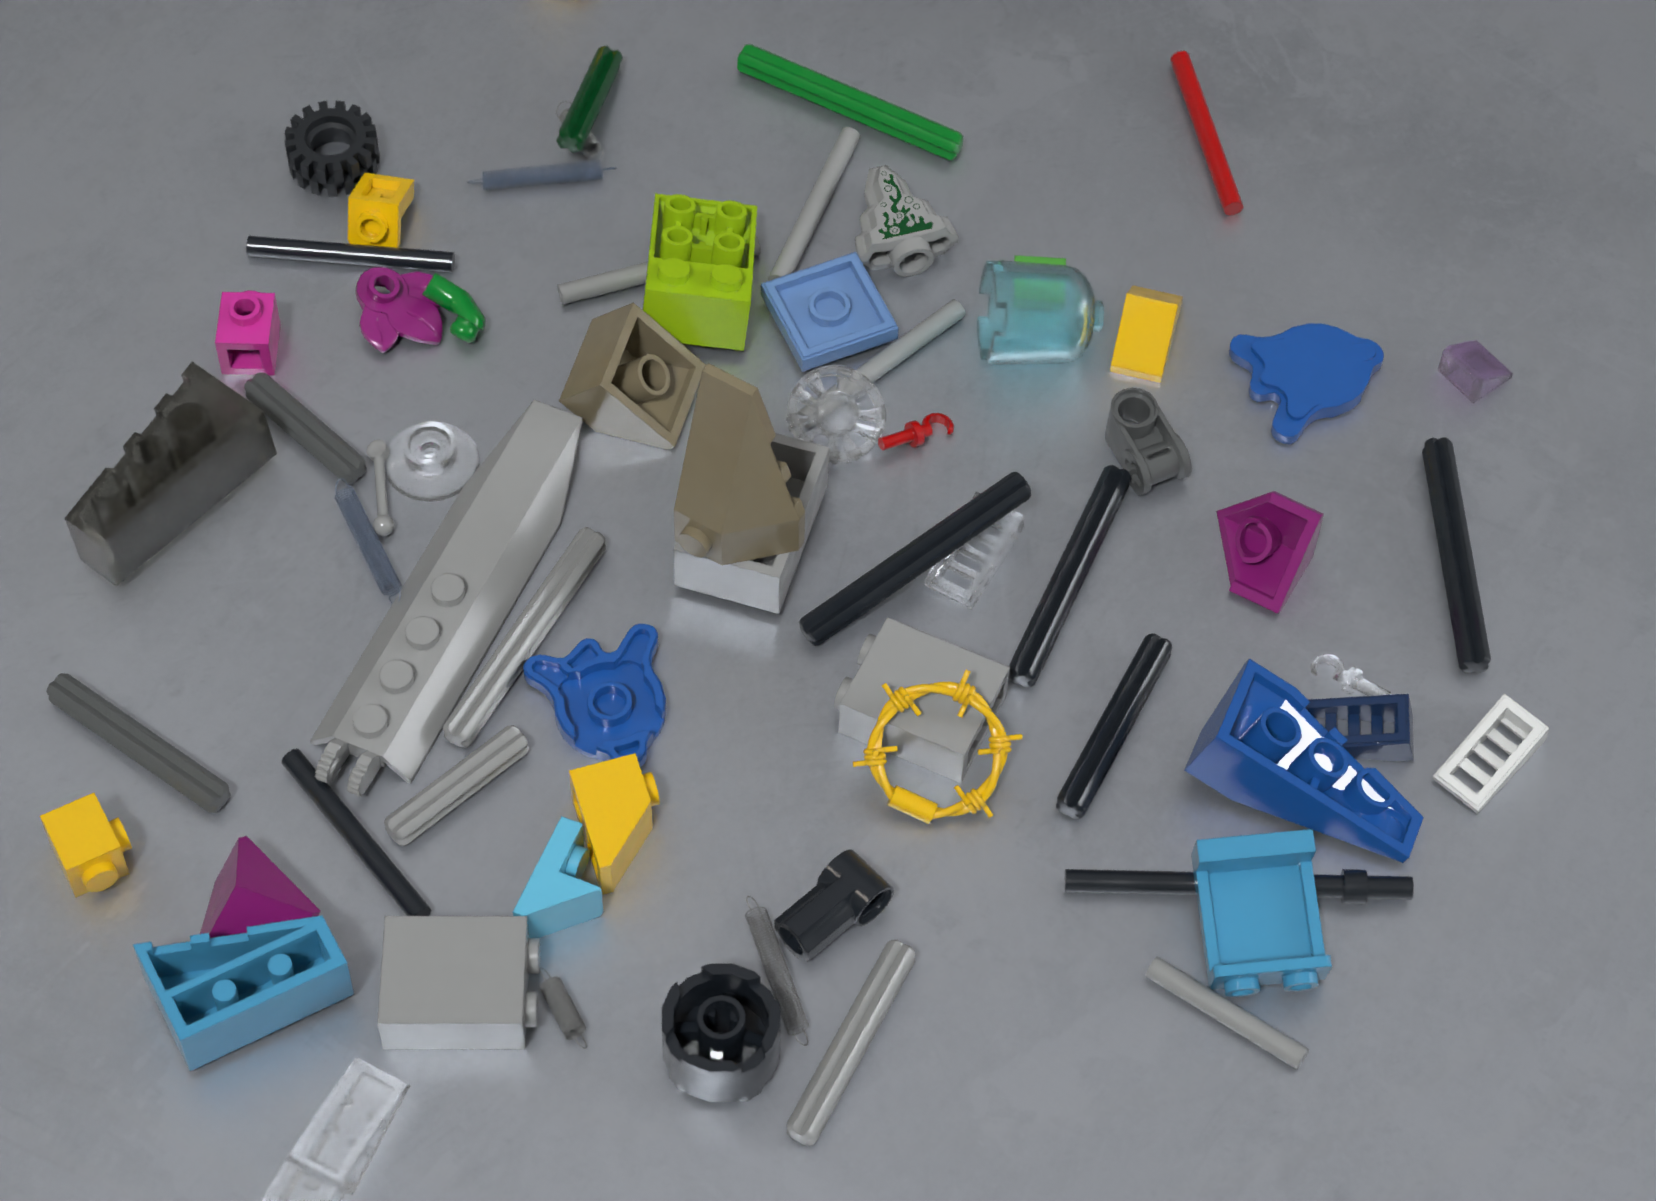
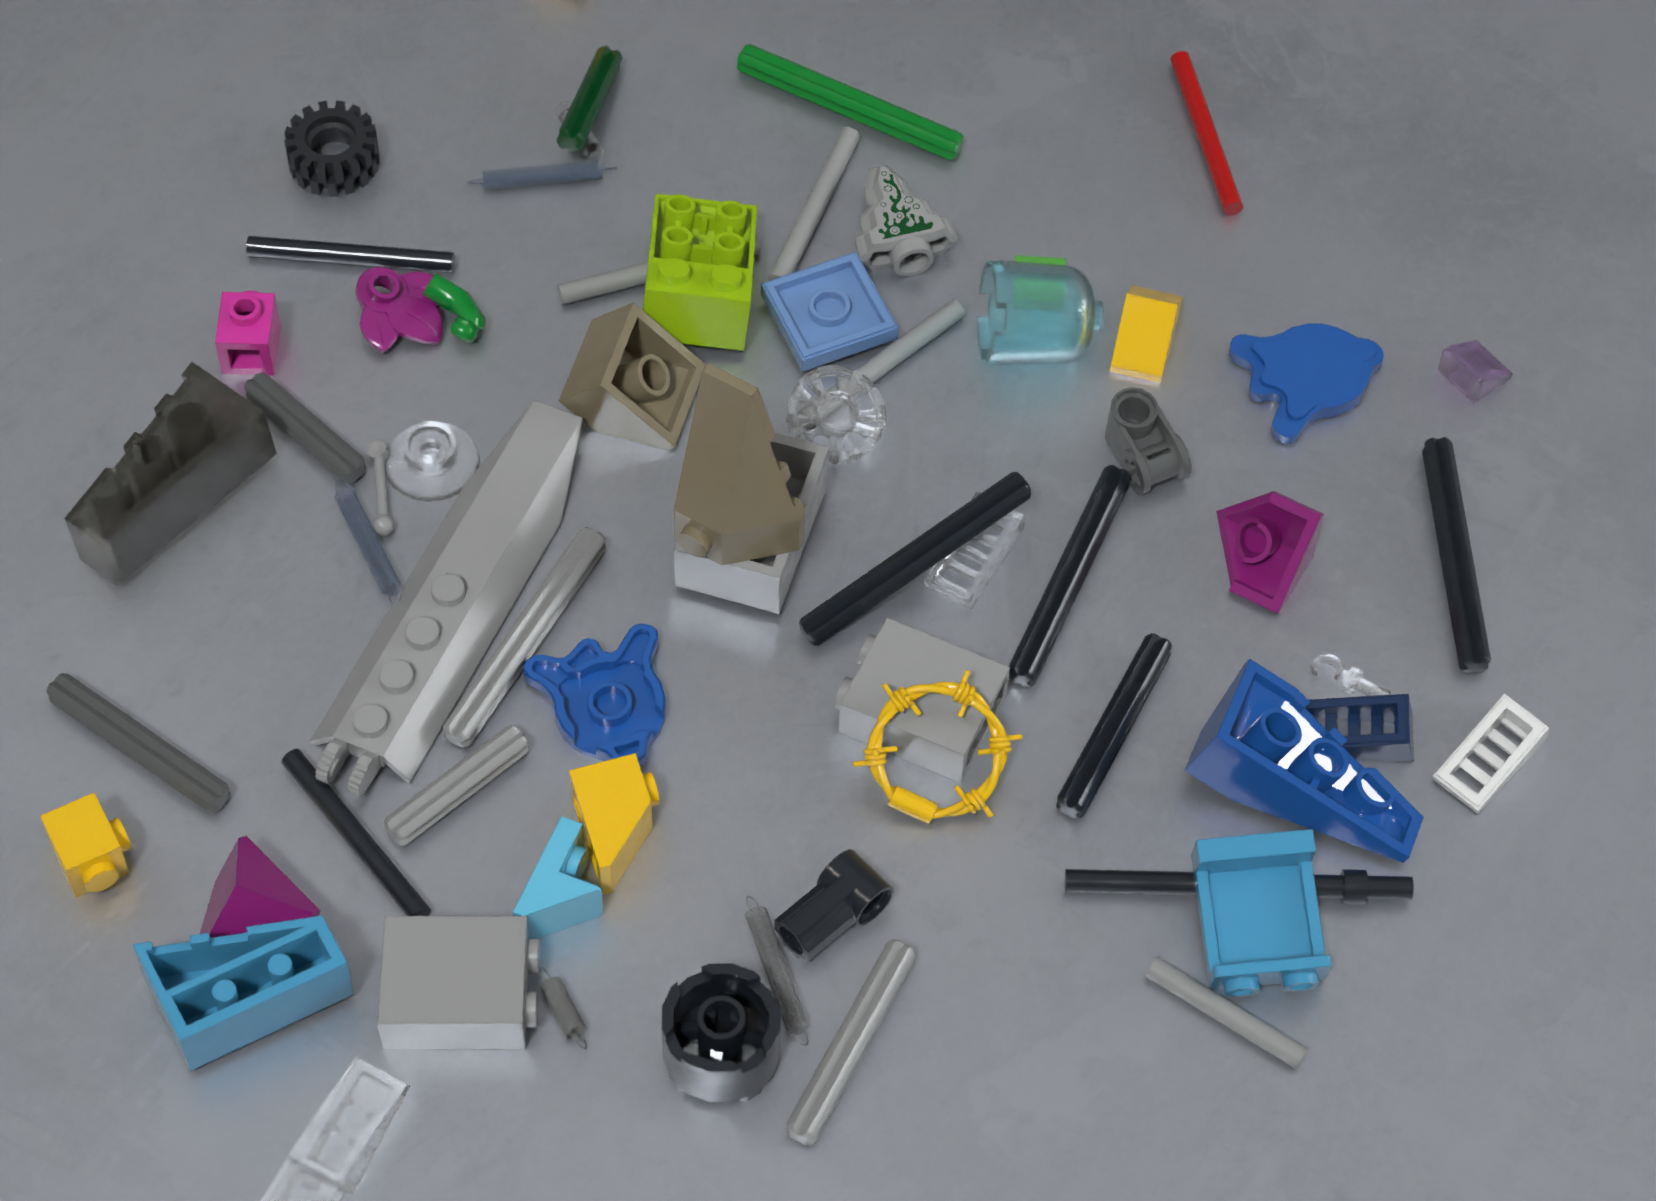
(377, 209): yellow bracket -> none
(915, 433): red hand -> none

